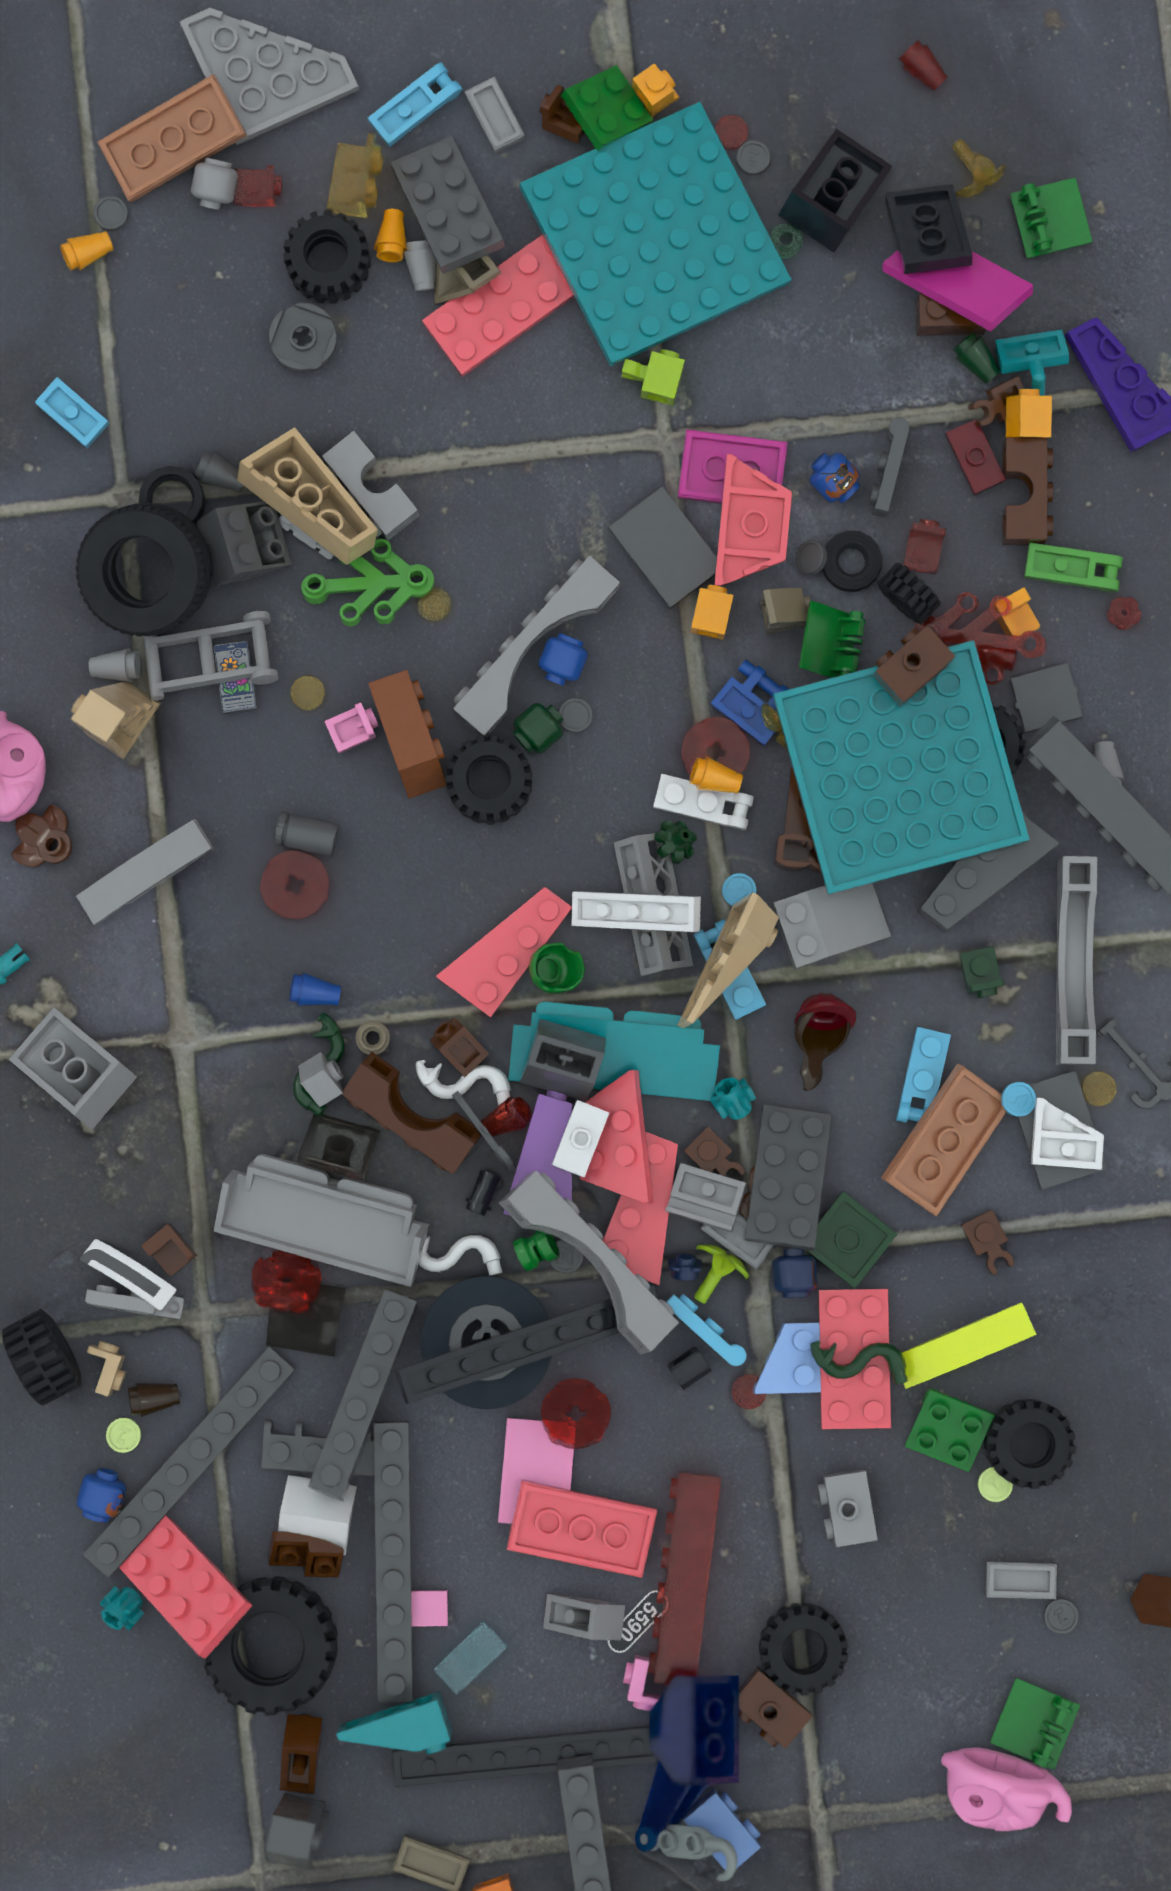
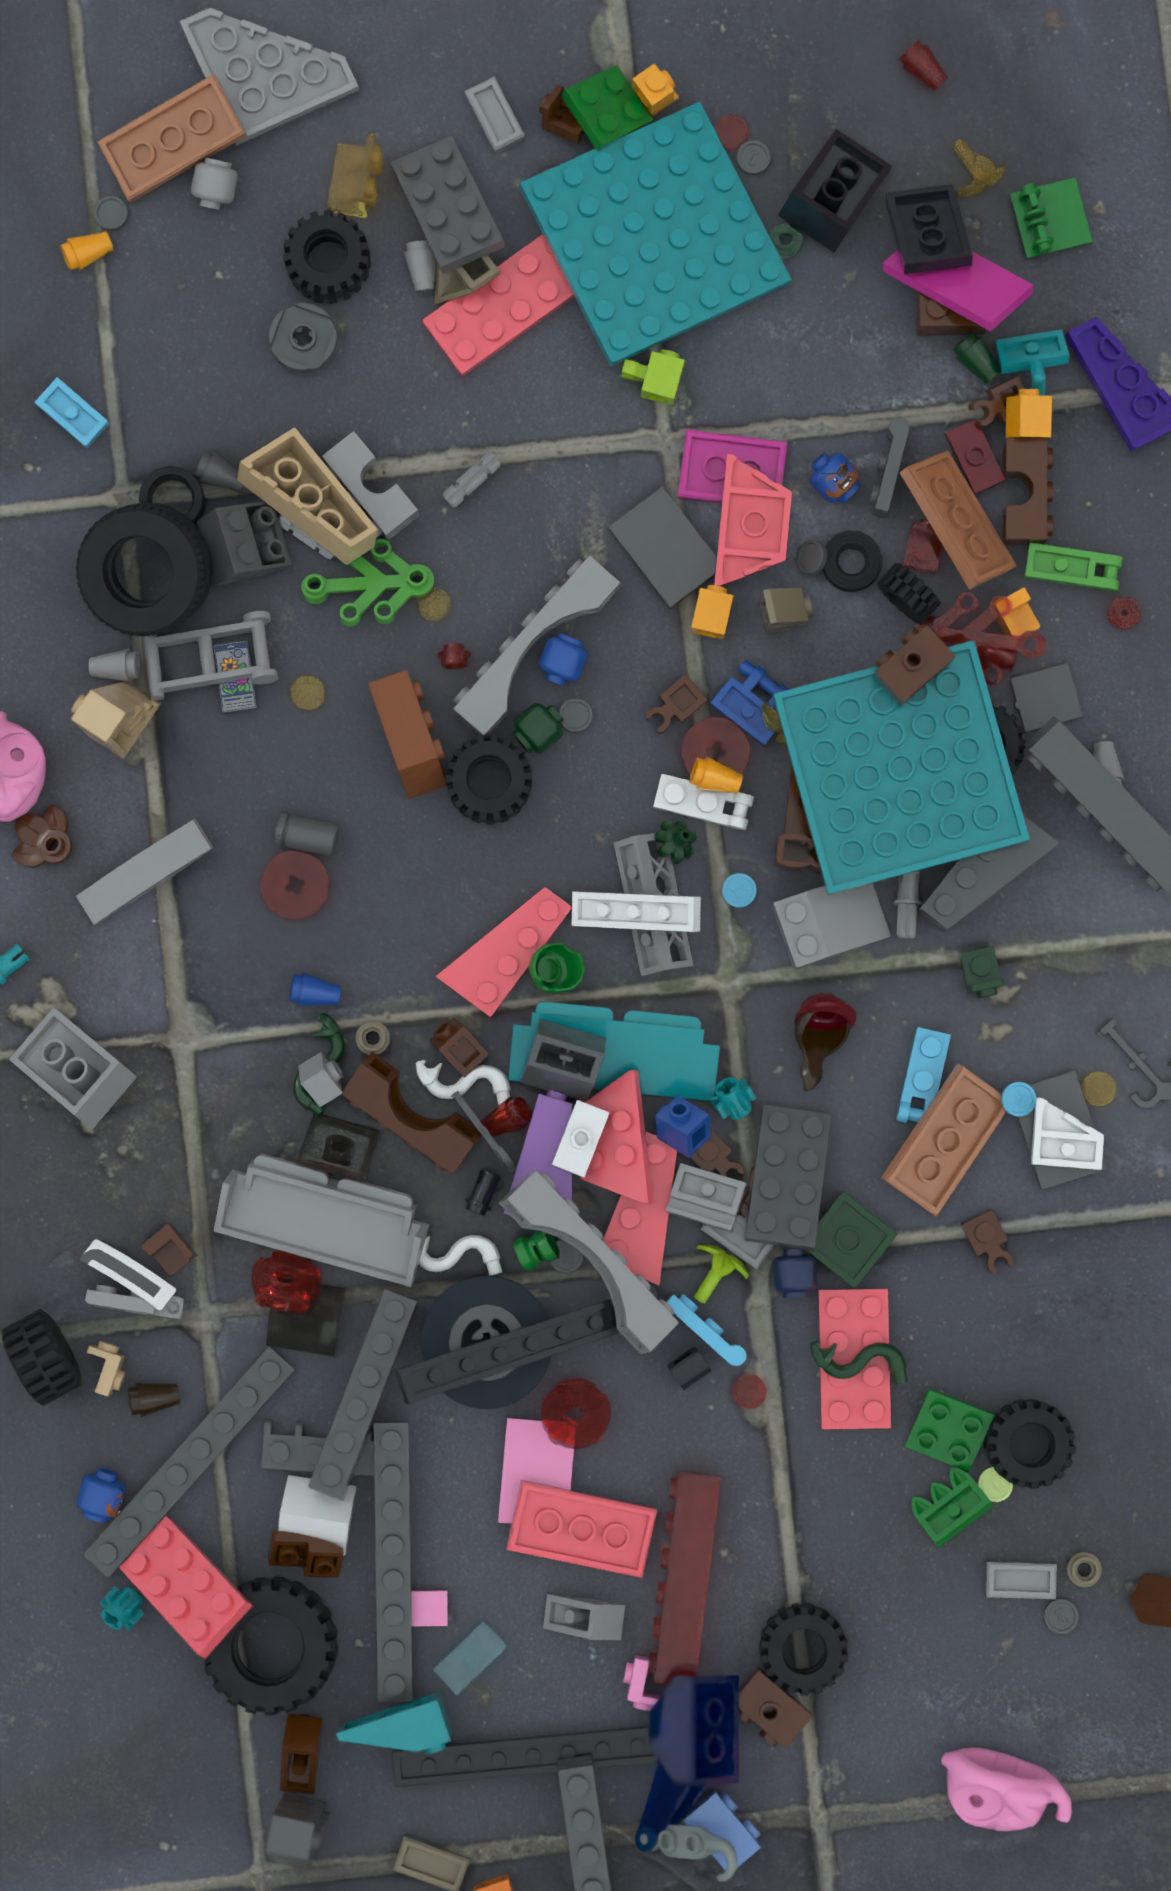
(123, 1435): yellowish green piece -> none
(257, 187): clear red bracket -> none
(352, 728): bright pink bracket -> none
(391, 237): light orange cone -> none
(414, 105): medium azure plate -> none
(454, 656): none -> clear red plate
(471, 479): none -> light grey axle
(637, 1622): black sticker -> none
(680, 701): none -> reddish brown plate
(682, 1126): none -> blue brick
(685, 1267): dark blue plate -> none
(741, 940): tan wedge -> none
(742, 994): medium azure plate -> none
(790, 1362): light blue wing -> none
(831, 641): green hinge -> none
(848, 1508): light grey brick -> none
(907, 904): none -> light grey axle
(951, 1508): none -> green plate
(958, 519): none -> nougat tile
(967, 1344): neon yellow slope -> none
(1035, 1723): green hinge -> none
(1075, 961): light grey arch -> none
(1094, 1573): none -> dark tan plate

